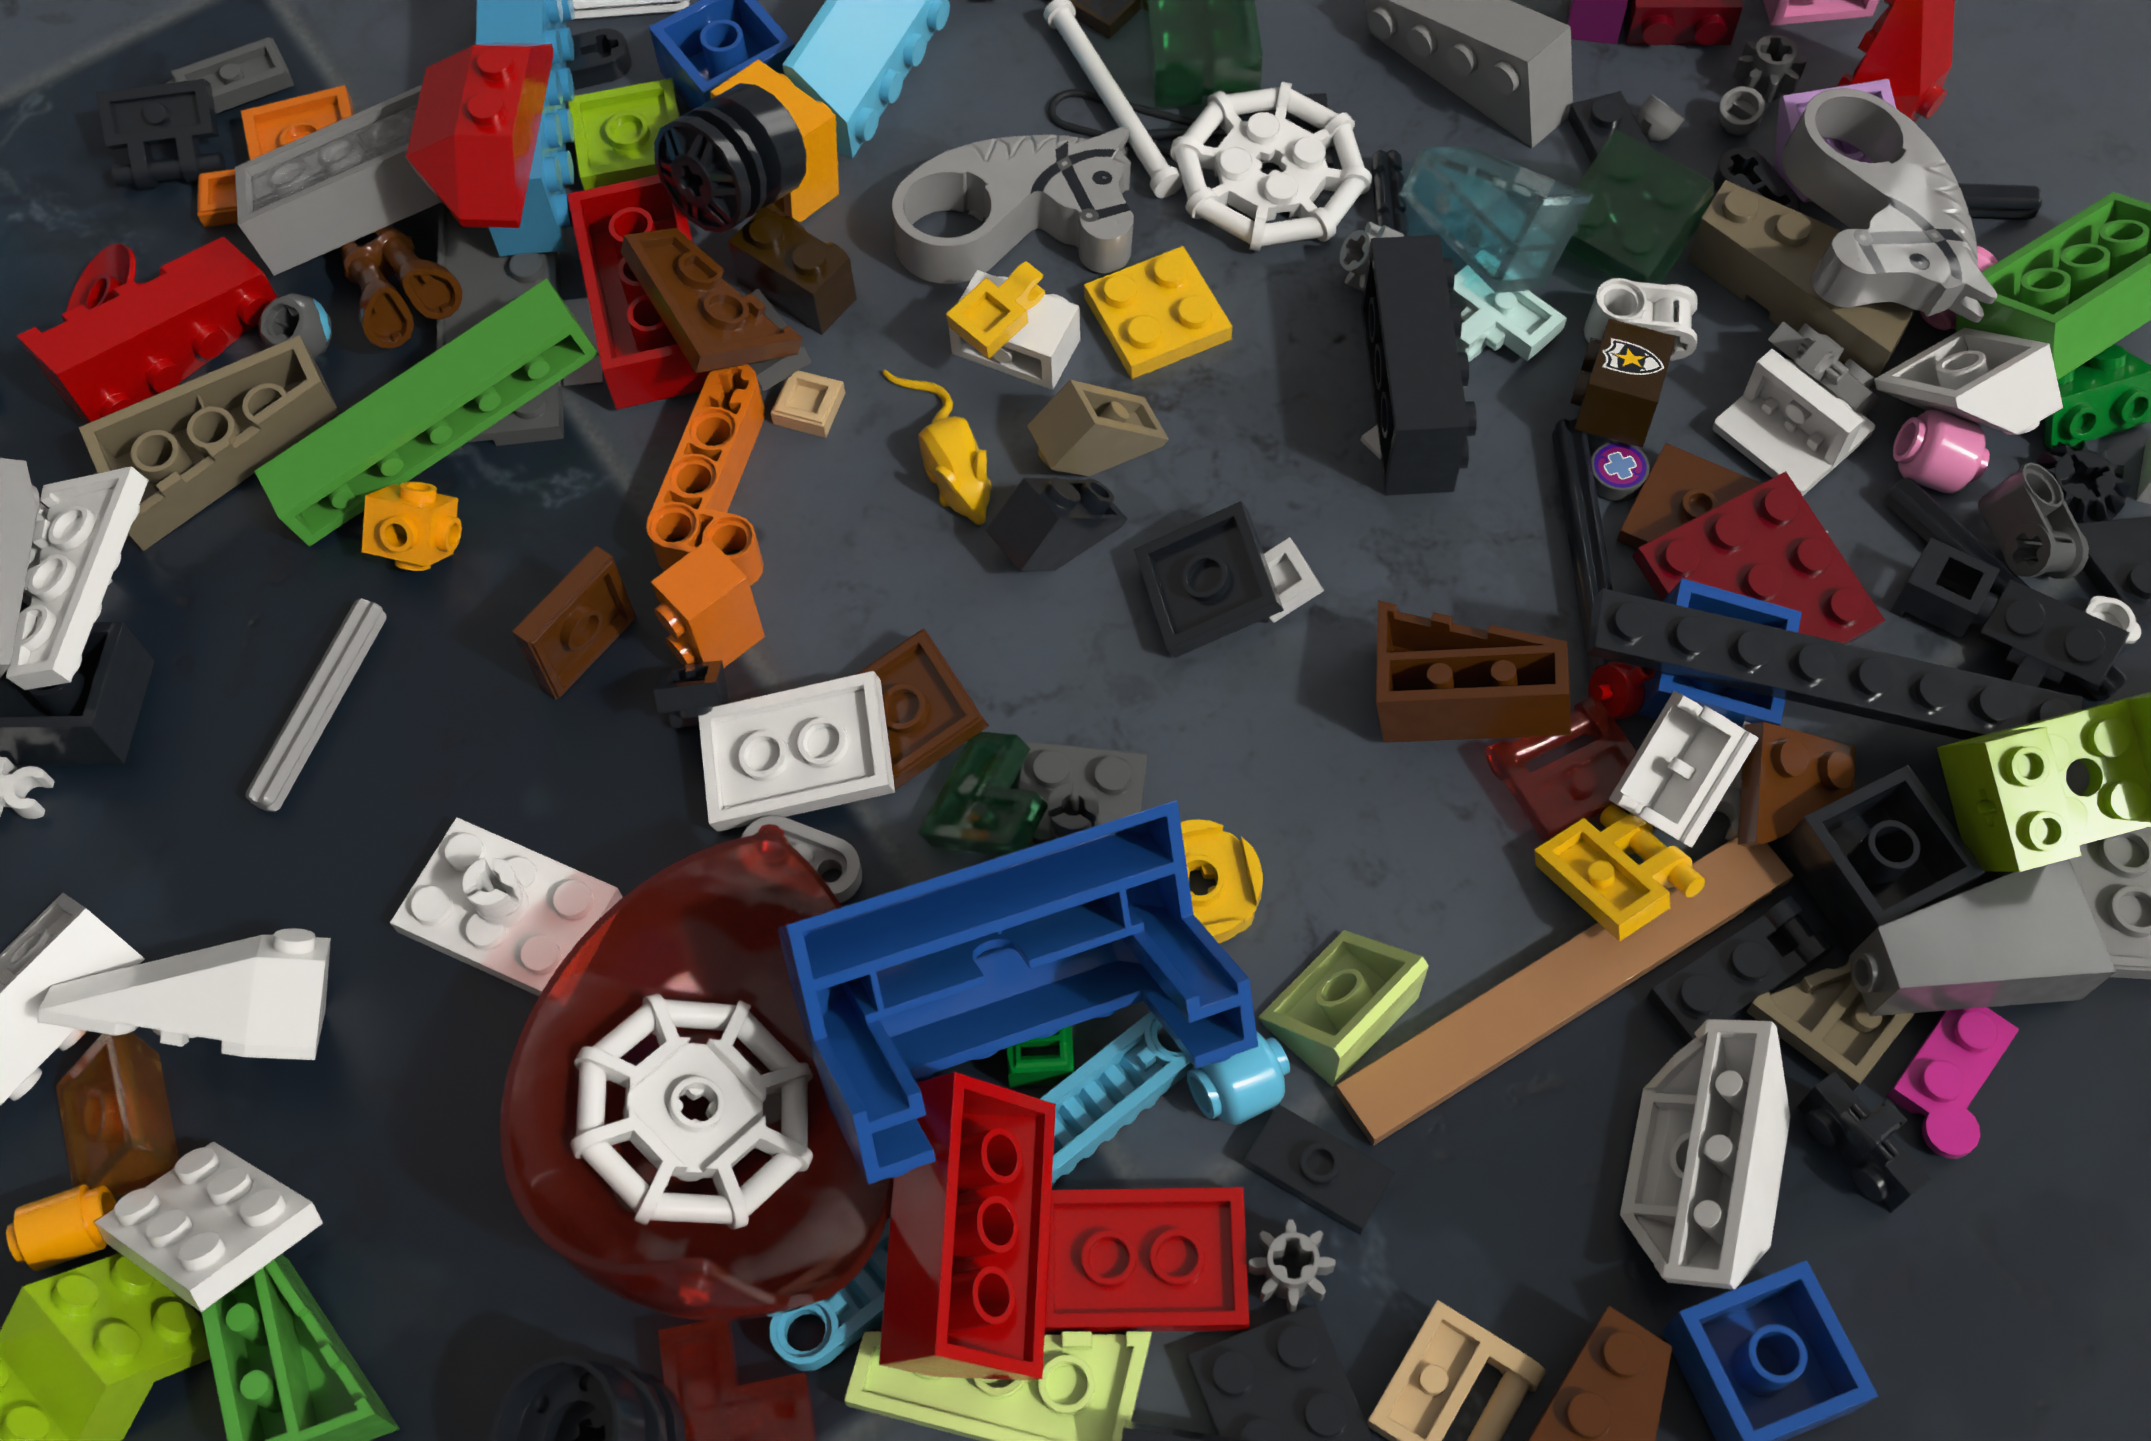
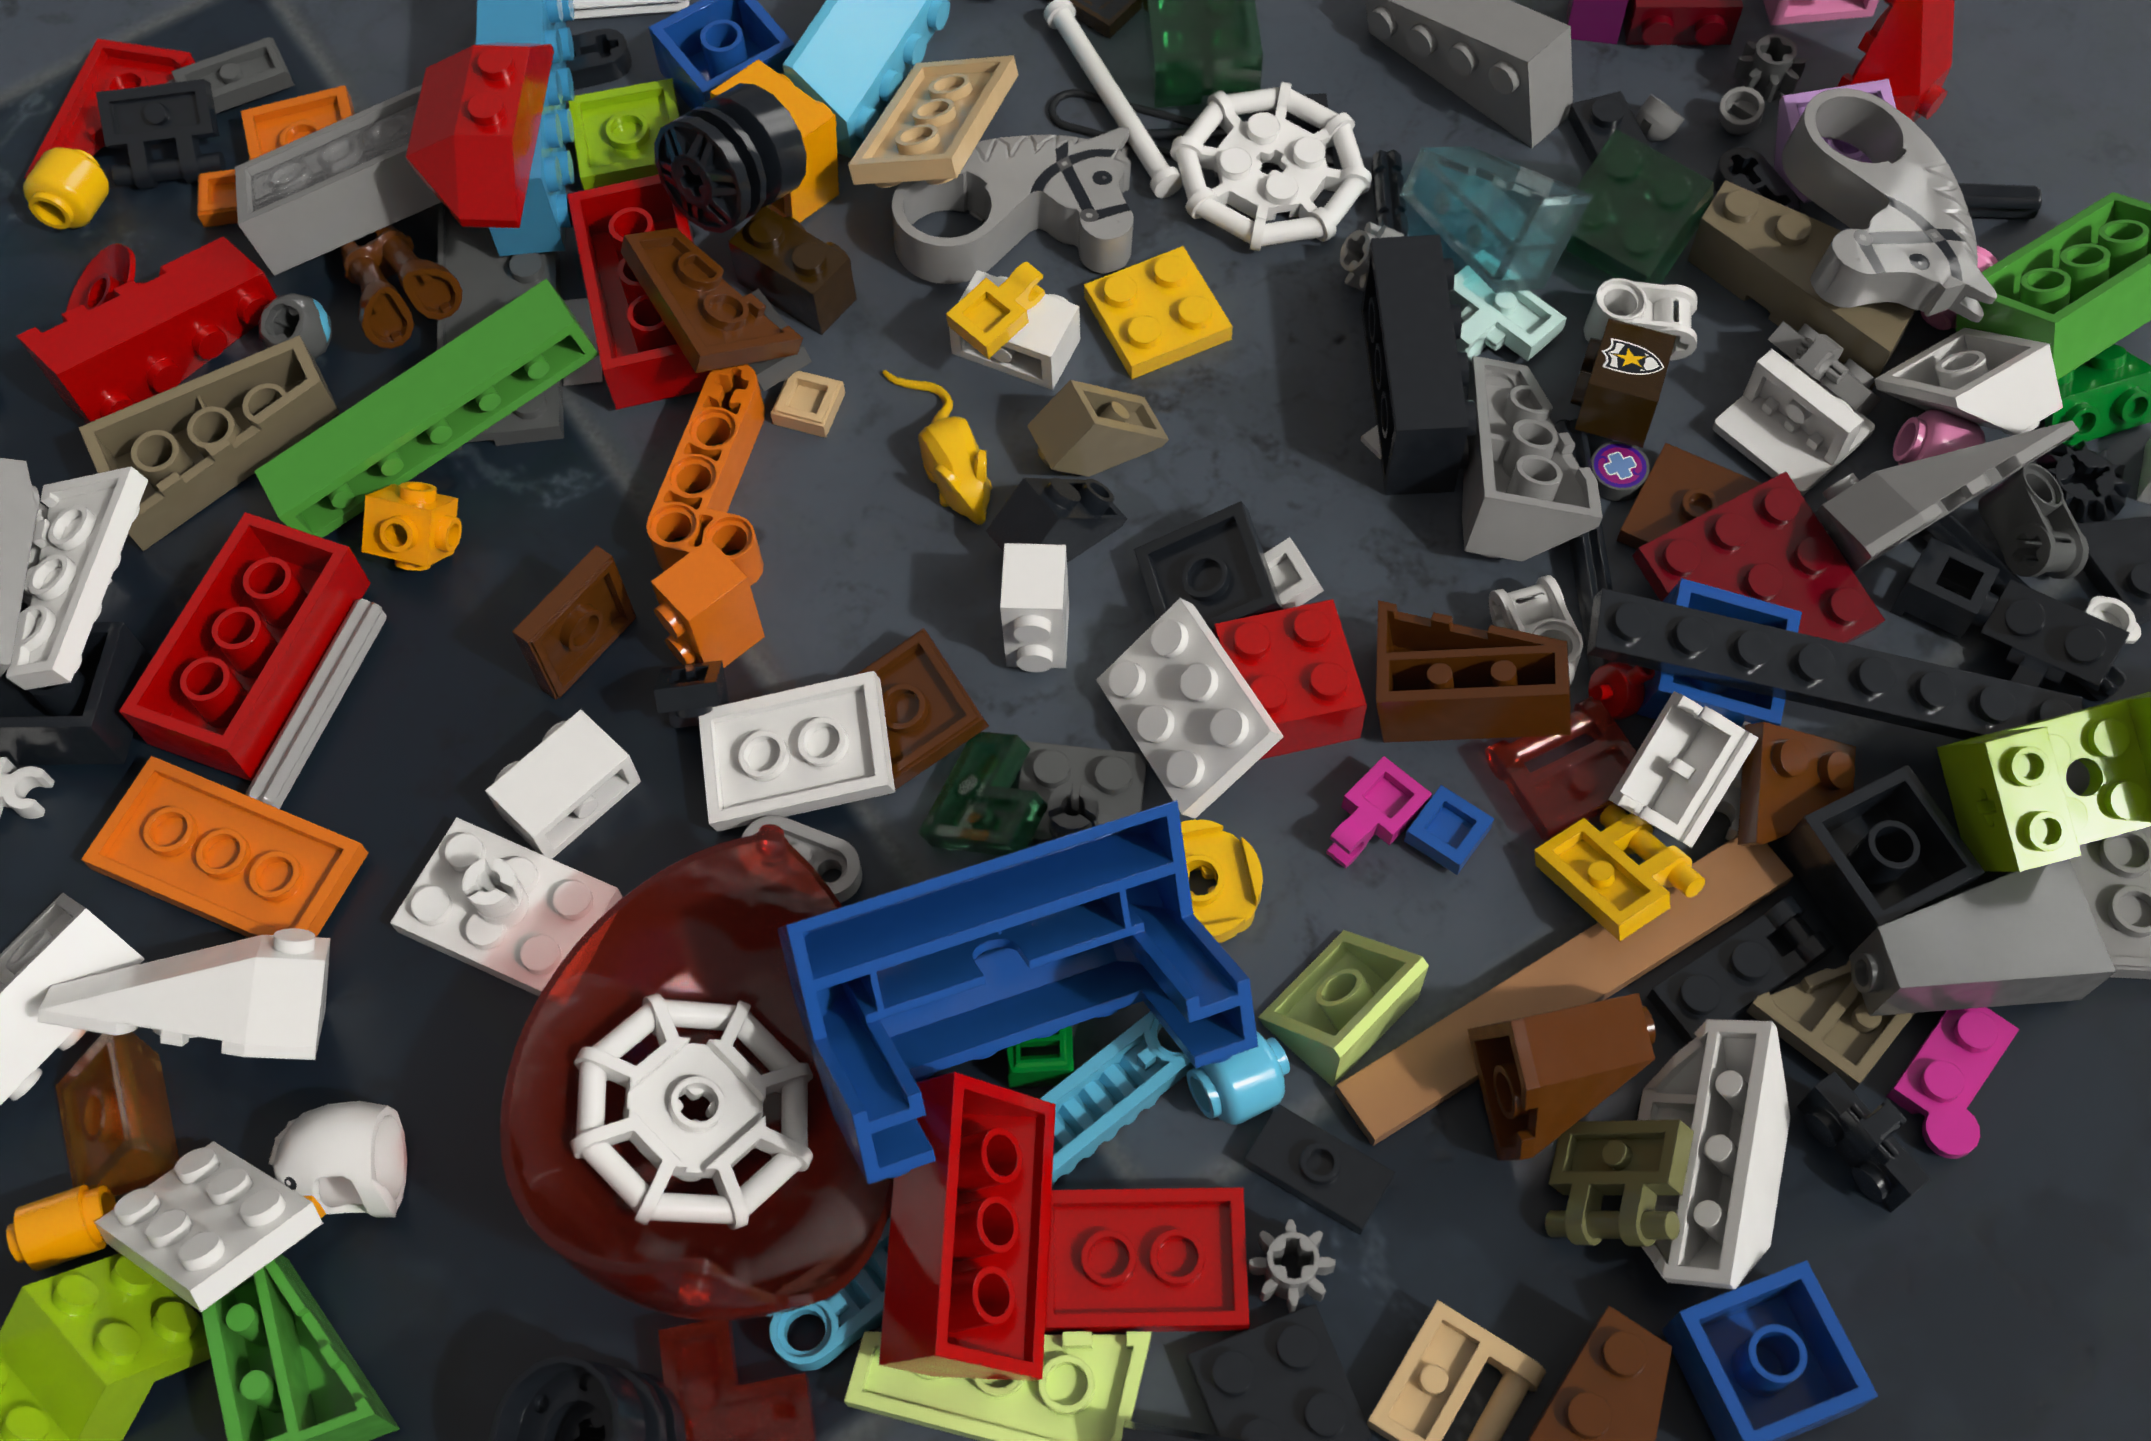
(65, 188): none -> yellow head
(107, 68): none -> red wing
(223, 854): none -> orange plate
(245, 646): none -> red brick
(344, 1158): none -> white piece
(563, 784): none -> white brick
(933, 122): none -> tan plate
(1035, 606): none -> white brick
(1188, 708): none -> white plate
(1299, 673): none -> red brick
(1379, 804): none -> dark pink plate
(1449, 829): none -> blue plate
(1521, 473): none -> light grey wedge
(1538, 611): none -> white piece
(1556, 1068): none -> reddish brown slope
(1619, 1159): none -> olive plate
(1902, 500): none -> light grey wedge

